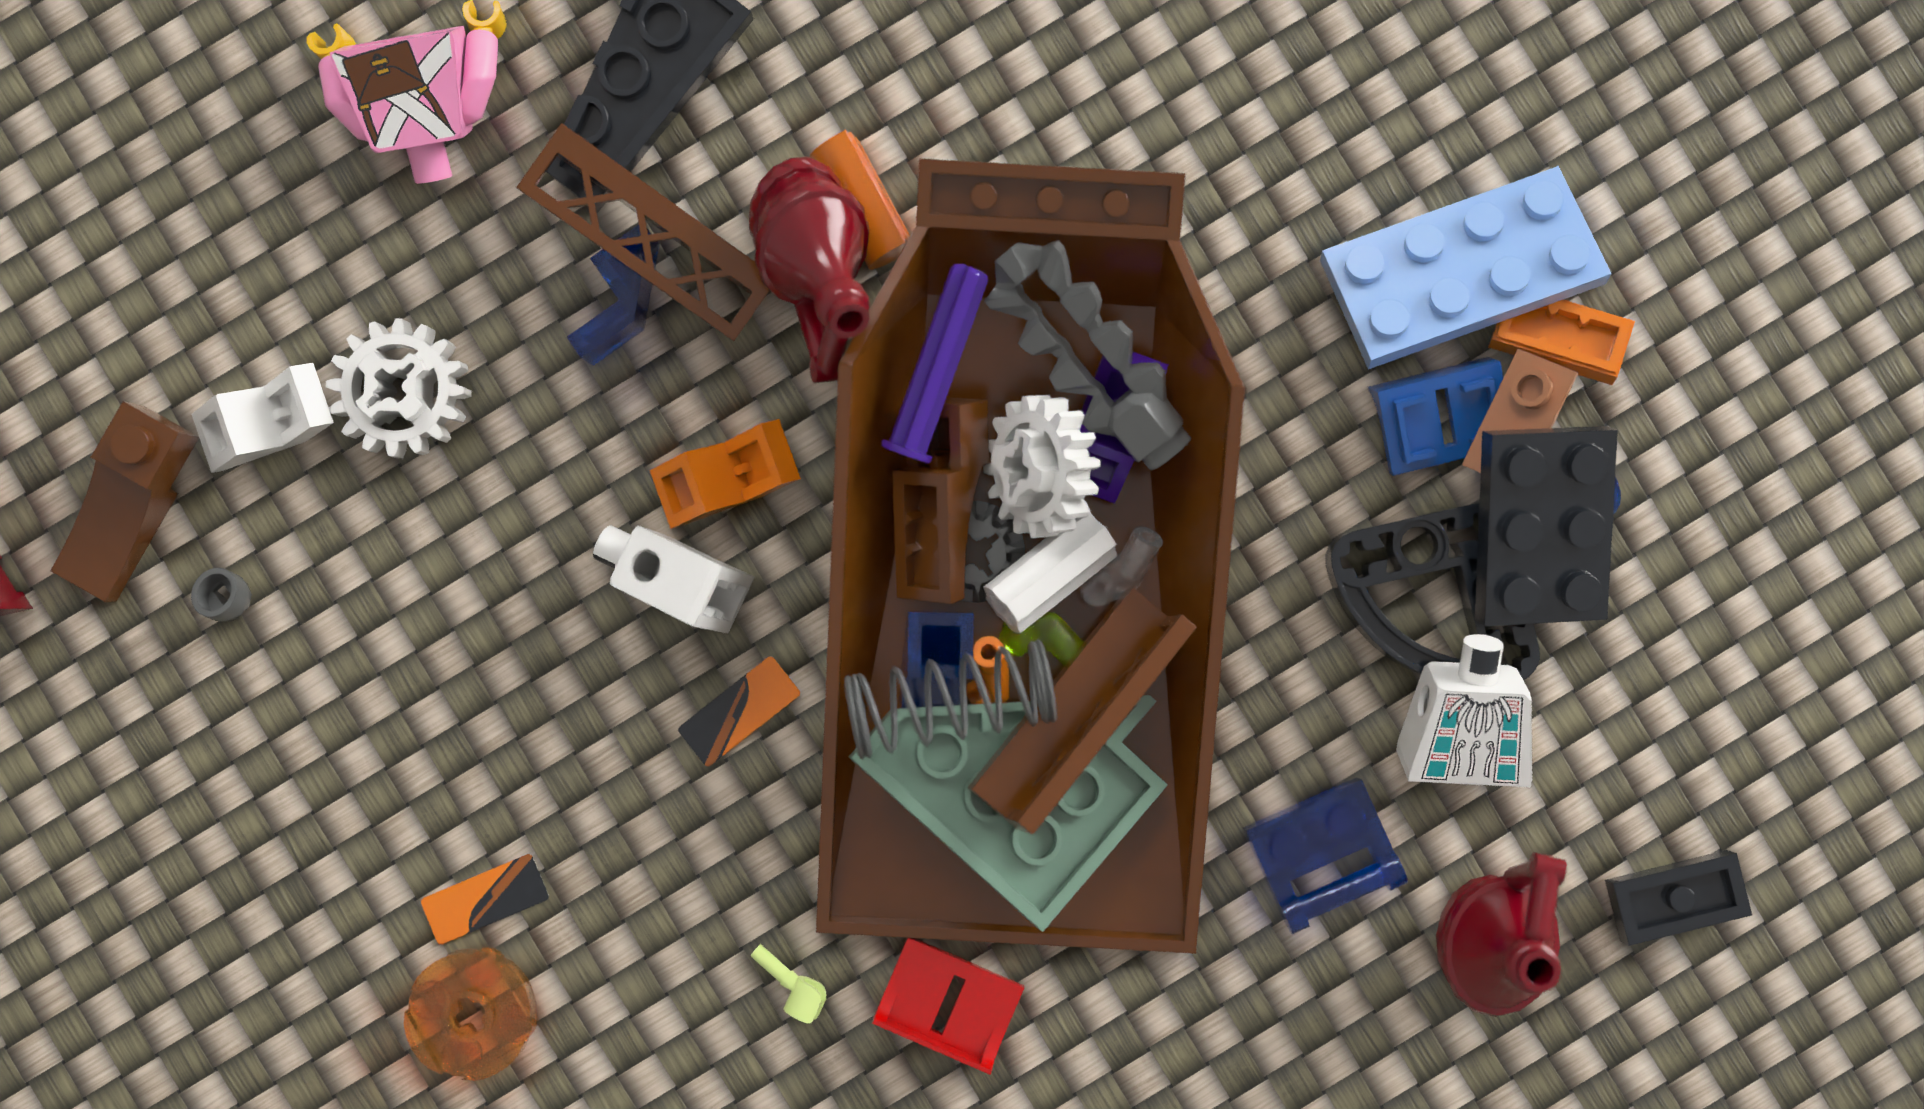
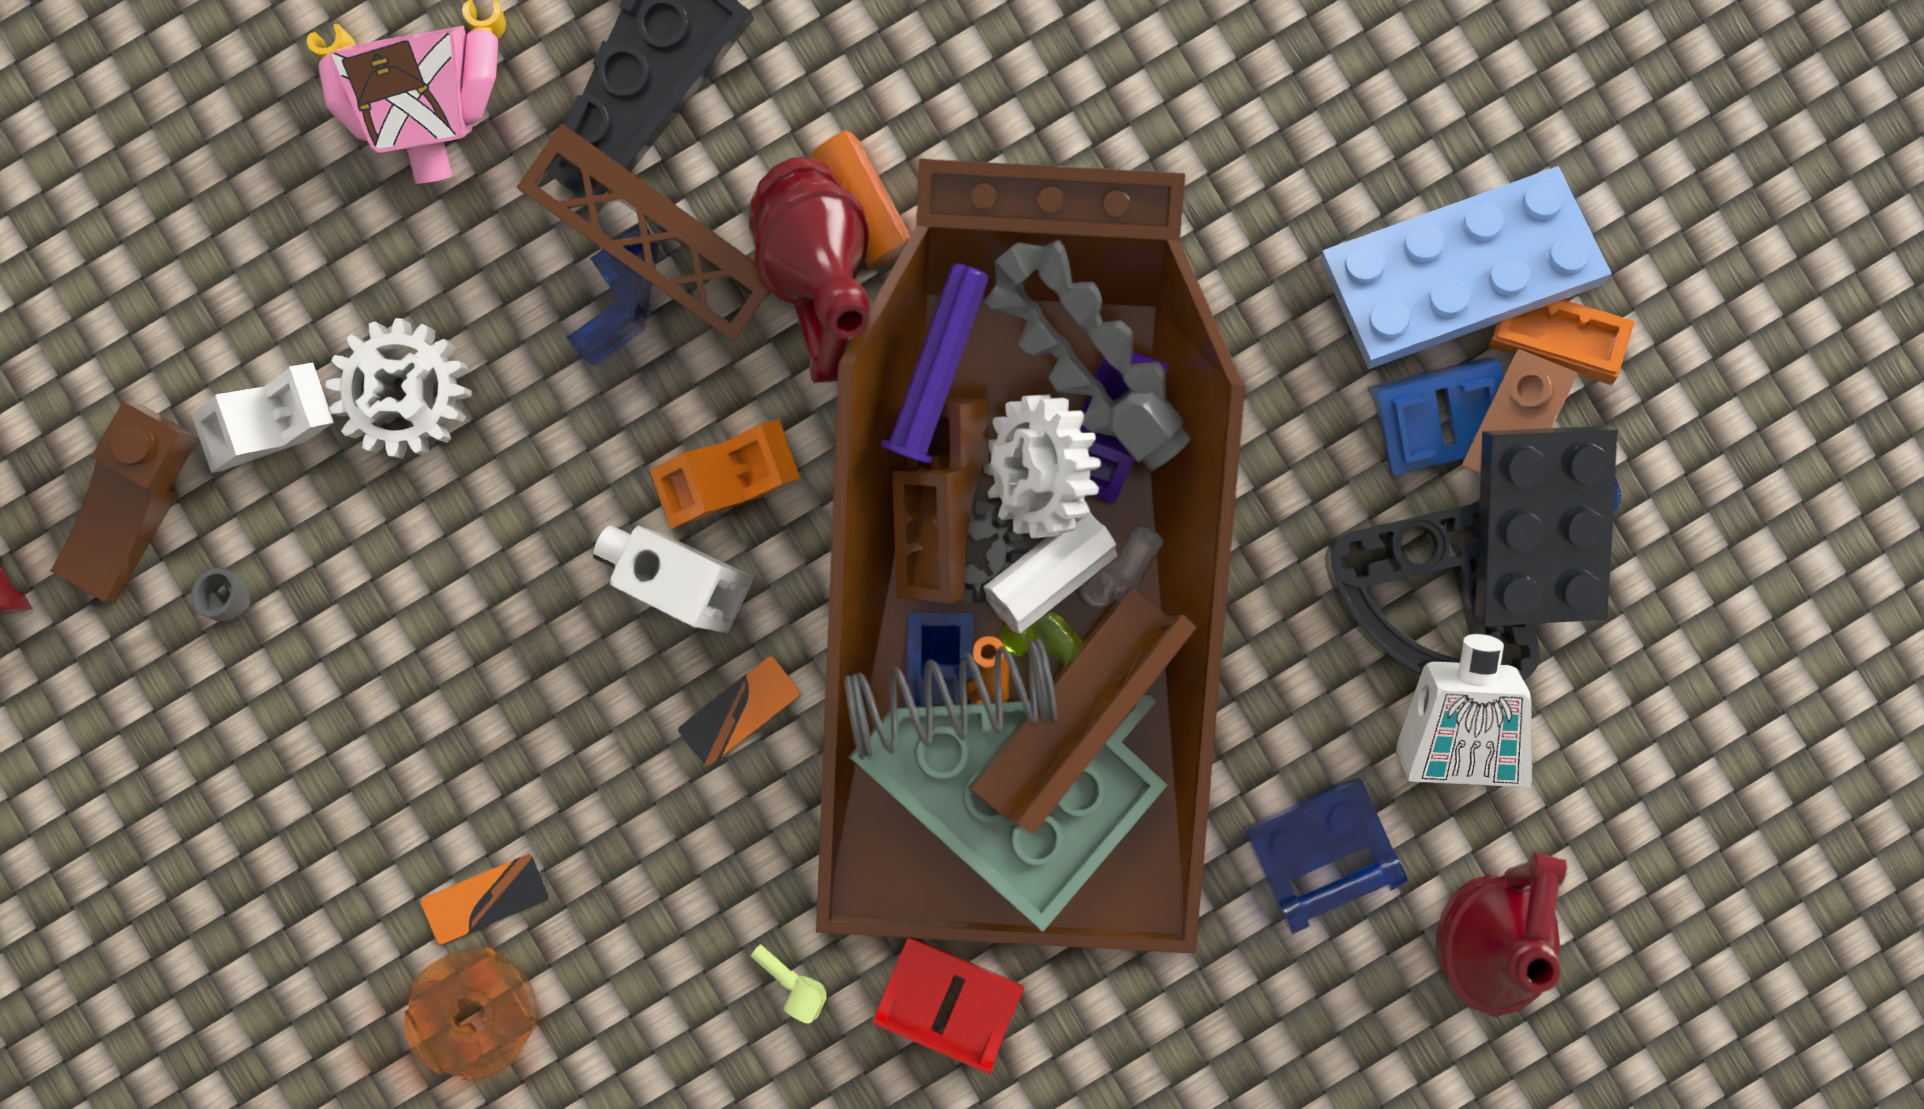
(1678, 897): black plate -> none

